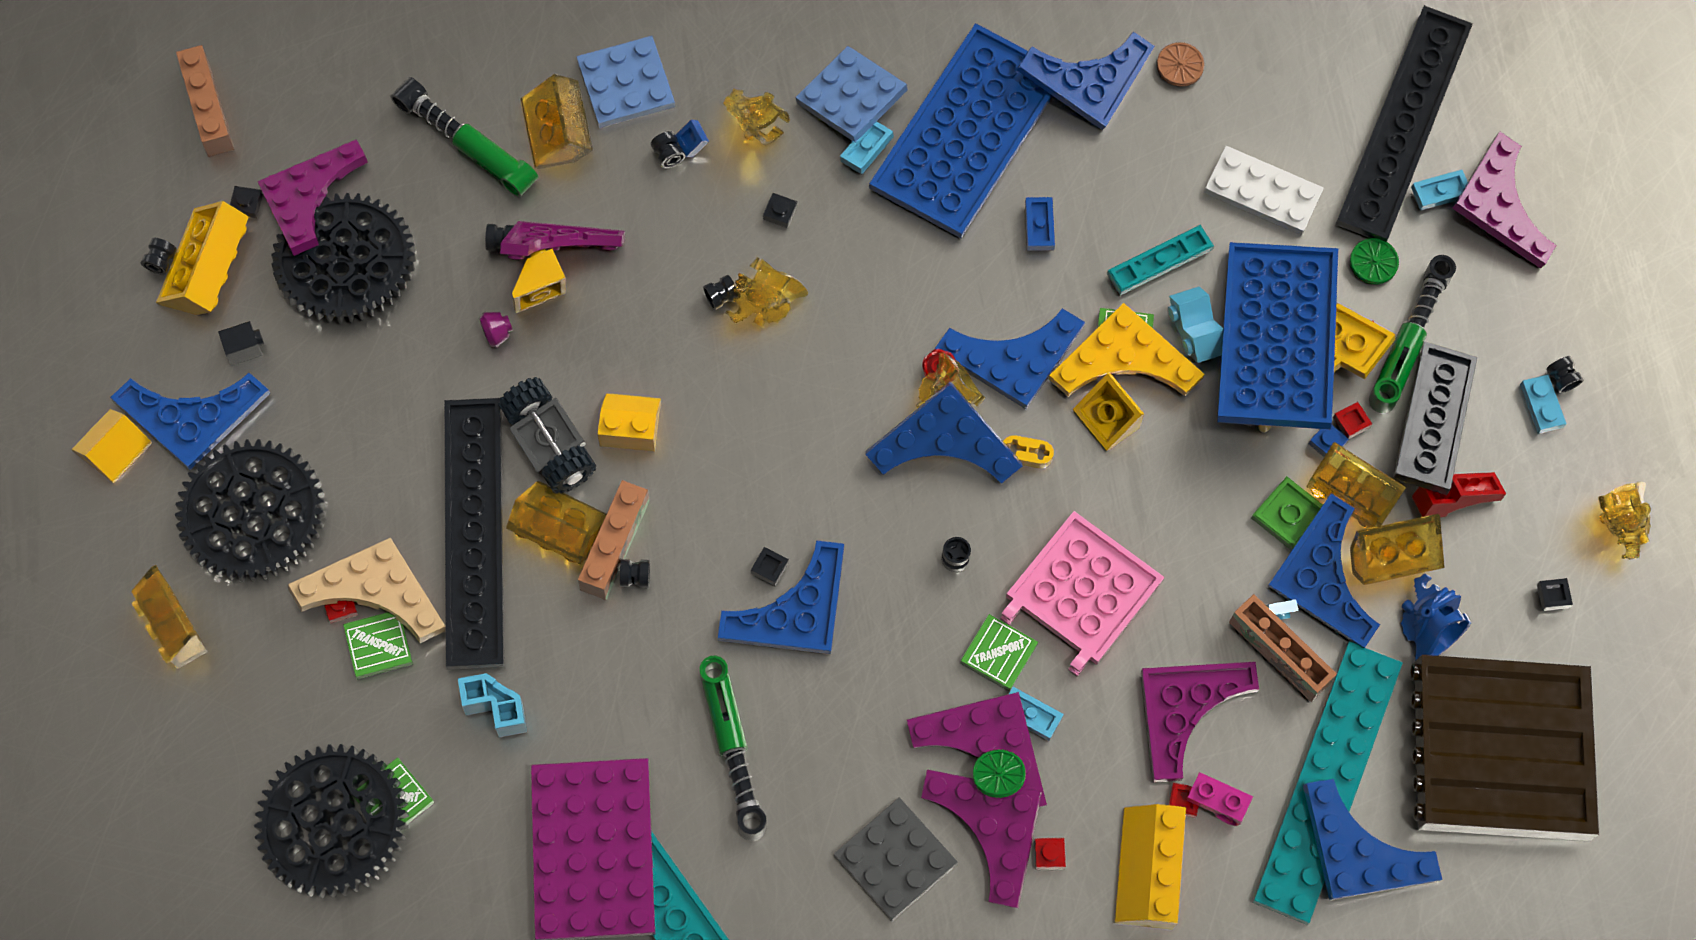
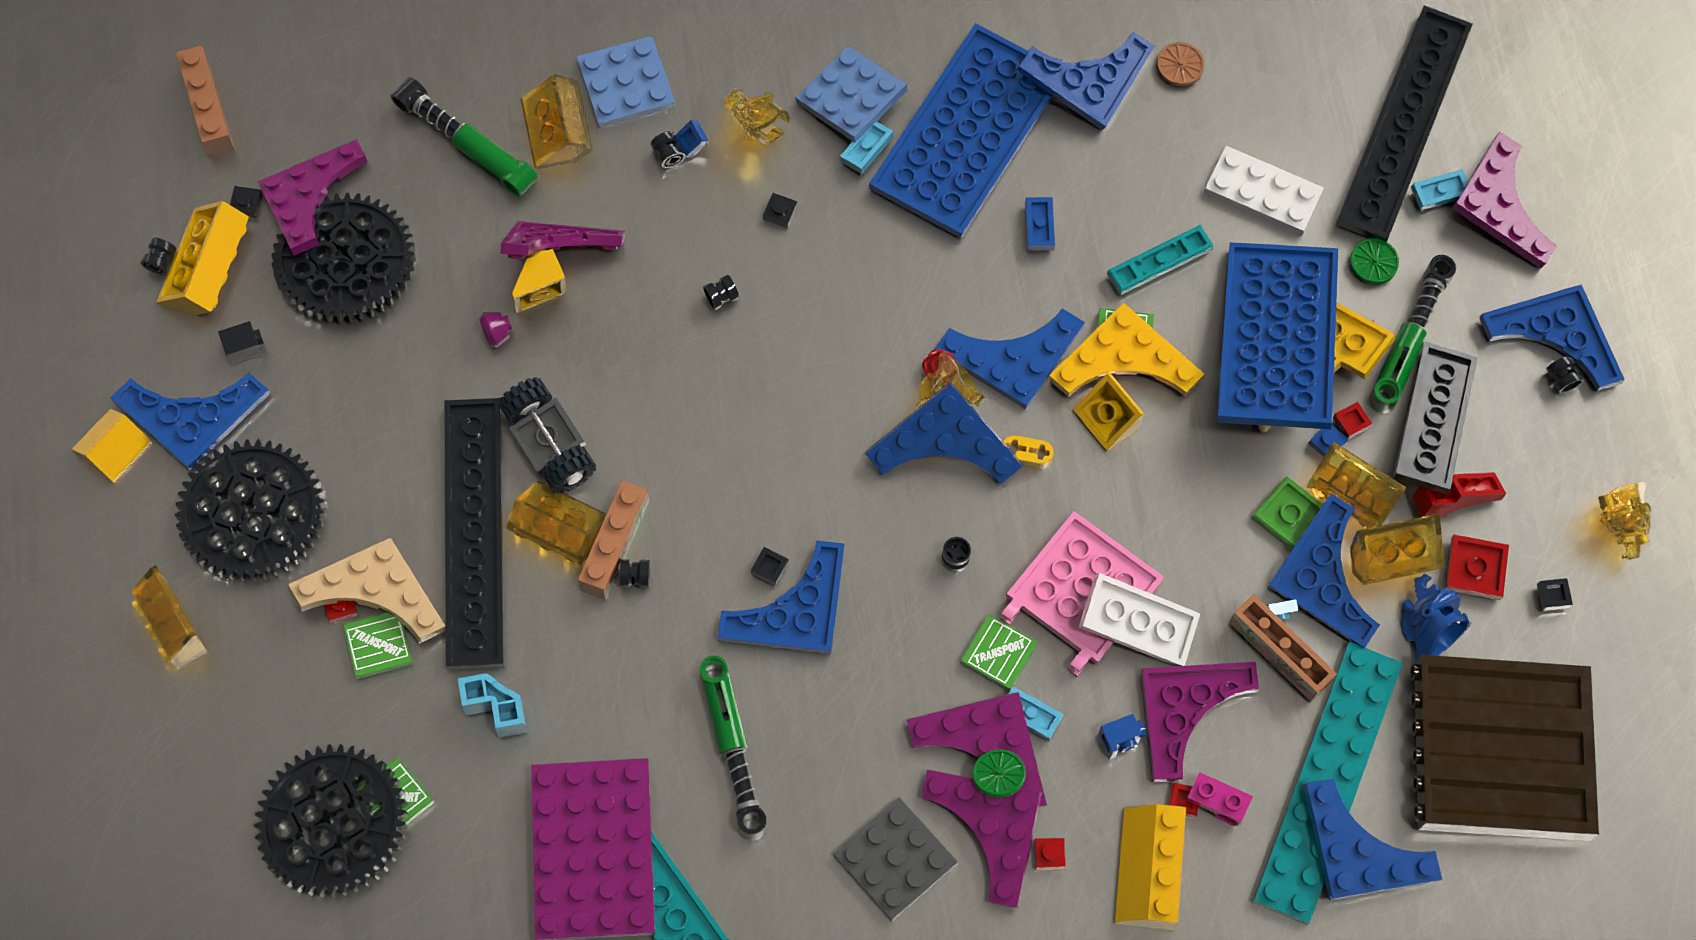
(495, 235): black wheel -> none
(629, 422): yellow slope -> none
(766, 294): clear yellow helmet -> none
(1121, 735): none -> blue brick
(1139, 620): none -> white plate
(1195, 323): medium azure brick -> none
(1477, 567): none -> red plate
(1543, 404): medium azure plate -> none
(1563, 322): none -> blue plate

